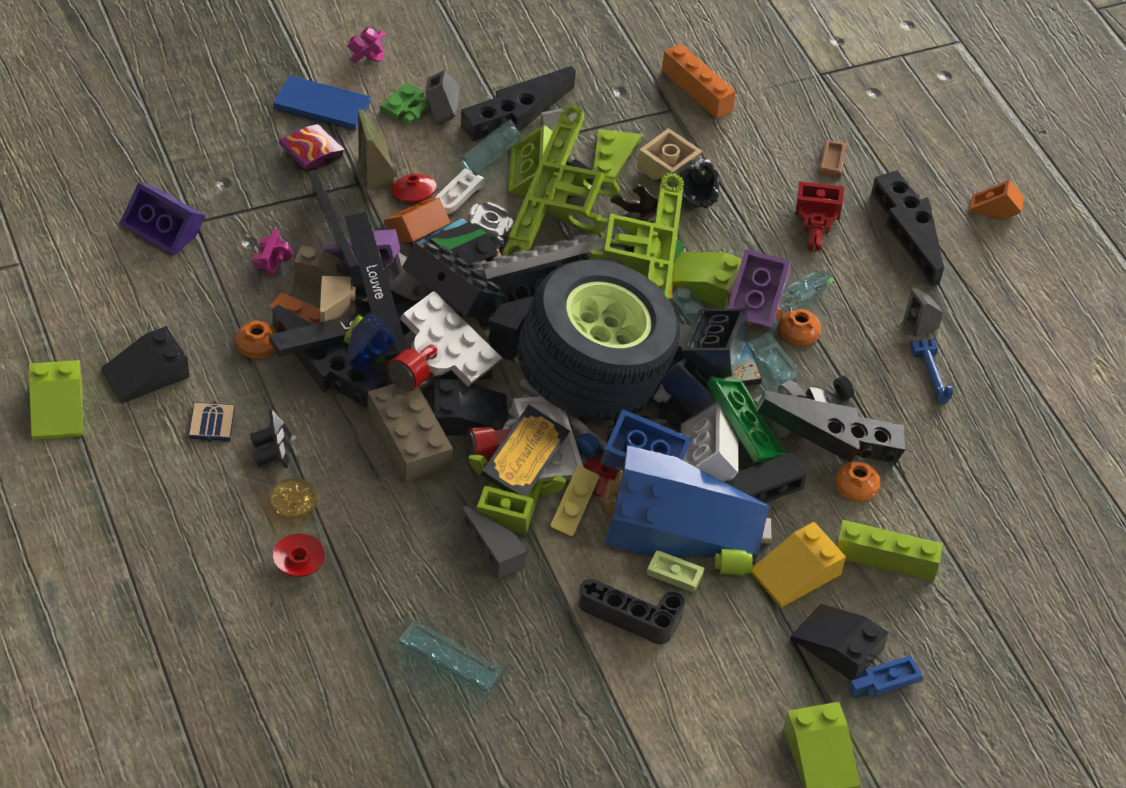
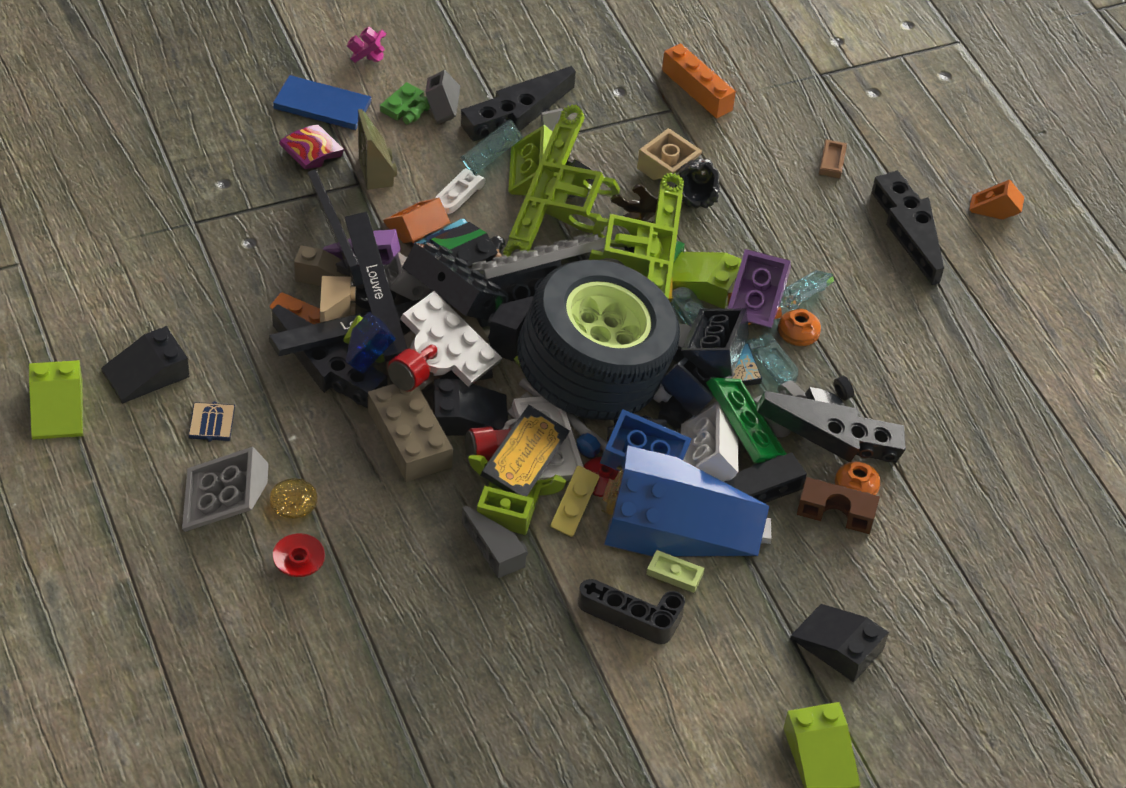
(161, 218): dark purple slope -> none
(223, 487): none -> light grey slope
(255, 345): orange piece -> none
(273, 253): dark pink hips -> none
(281, 447): black connector -> none
(413, 188): red dish -> none
(451, 656): clear light blue plate -> none
(491, 219): light grey plate -> none
(613, 151): lime wing -> none
(733, 562): lime brick -> none
(799, 565): yellow slope -> none
(820, 207): red brick -> none
(822, 496): none -> reddish brown arch
(886, 677): blue hinge -> none
(889, 550): lime brick -> none
(922, 313): dark grey slope -> none
(926, 352): blue hinge -> none

